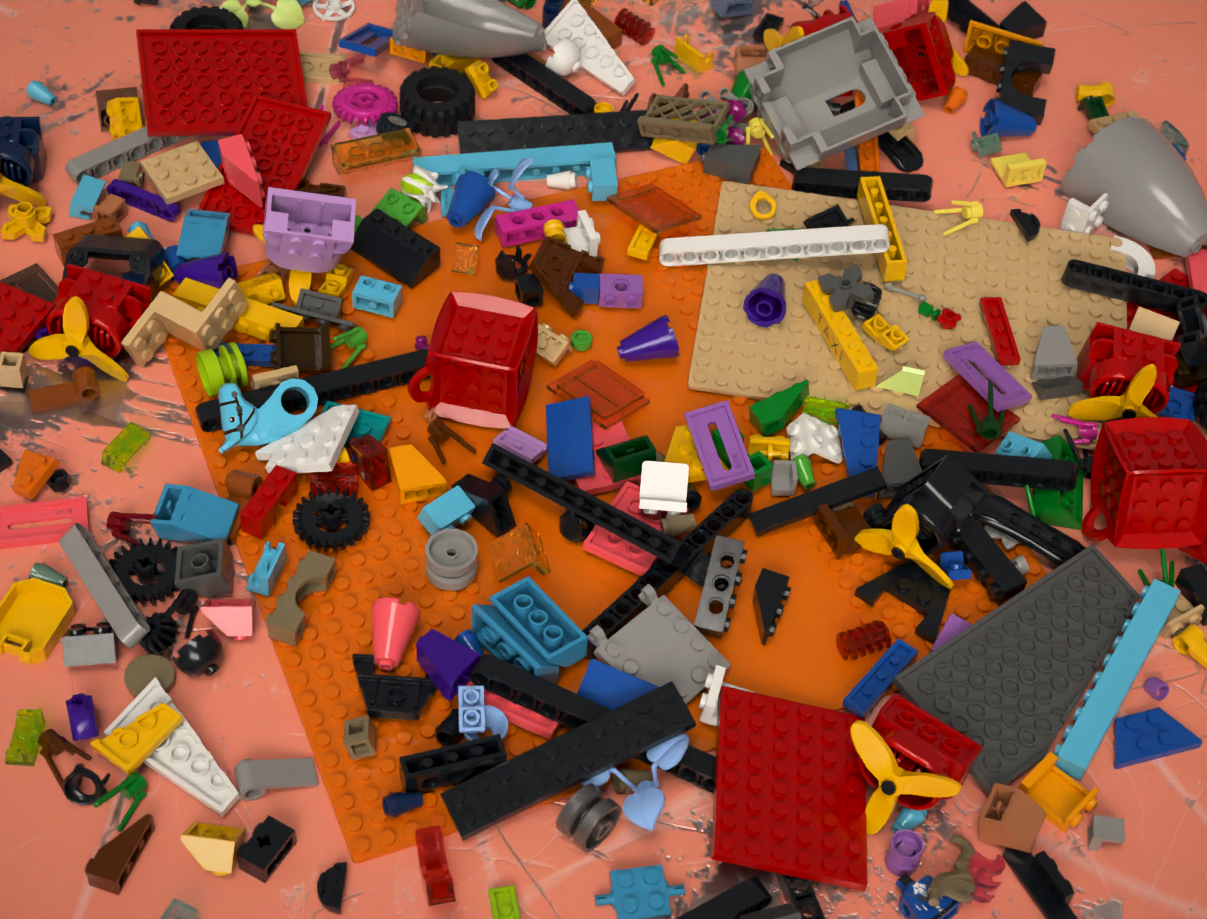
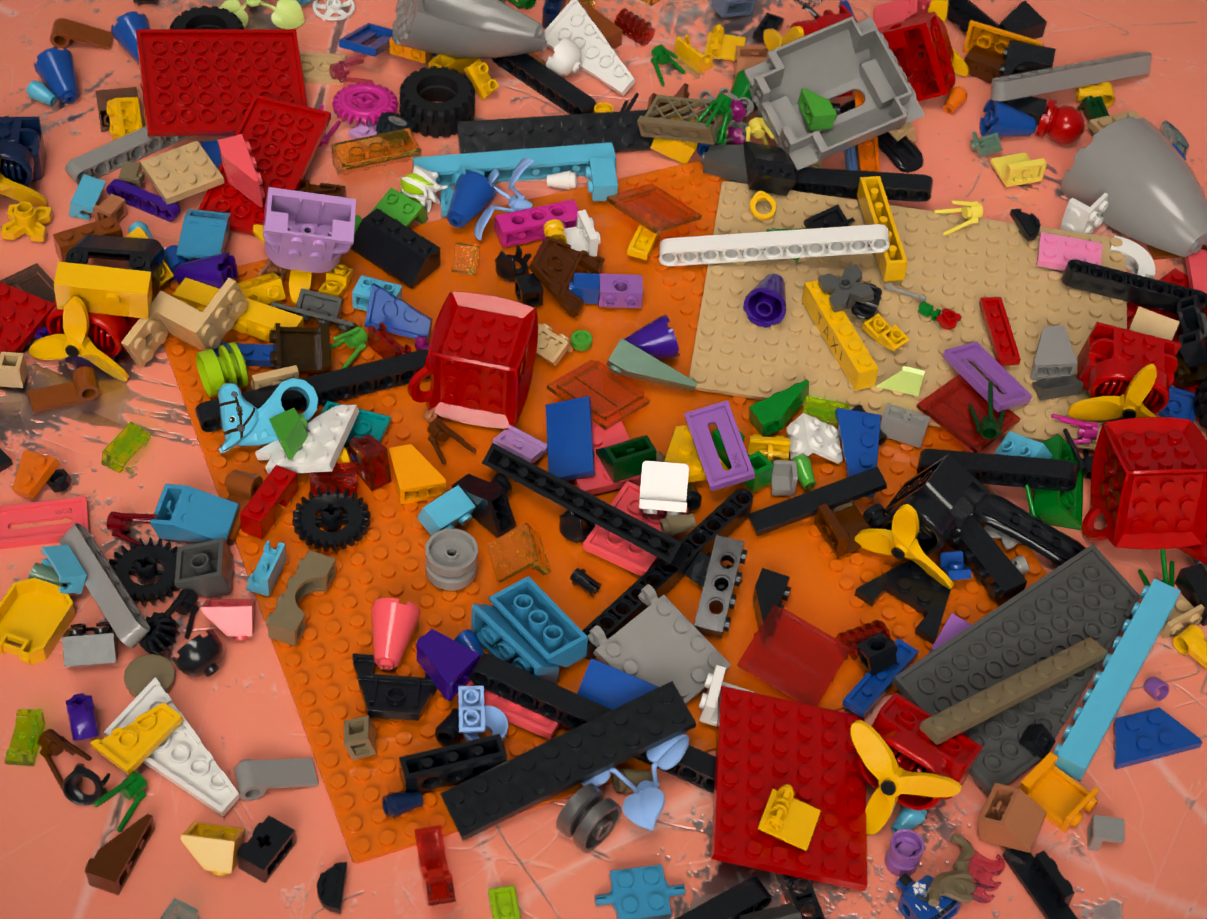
(58, 72): none -> blue cone
(66, 29): none -> dark orange door
(66, 567): none -> medium azure hinge
(104, 289): none -> yellow brick
(125, 31): none -> blue cone
(290, 431): none -> bright green slope
(384, 343): none -> clear red hinge
(396, 315): none -> blue wing
(586, 582): none -> black pin
(637, 364): none -> sand green slope
(720, 106): none -> green plant
(722, 45): none -> yellow hinge
(768, 169): none -> black slope
(789, 818): none -> yellow hinge
(793, 656): none -> clear red piece
(816, 110): none -> bright green slope
(877, 653): none -> black brick
(898, 466): dark grey slope -> none
(1012, 690): none -> dark tan plate
(1037, 740): none -> black slope
(1057, 250): none -> bright pink plate
(1061, 123): none -> red tile
(1070, 76): none -> light grey beam

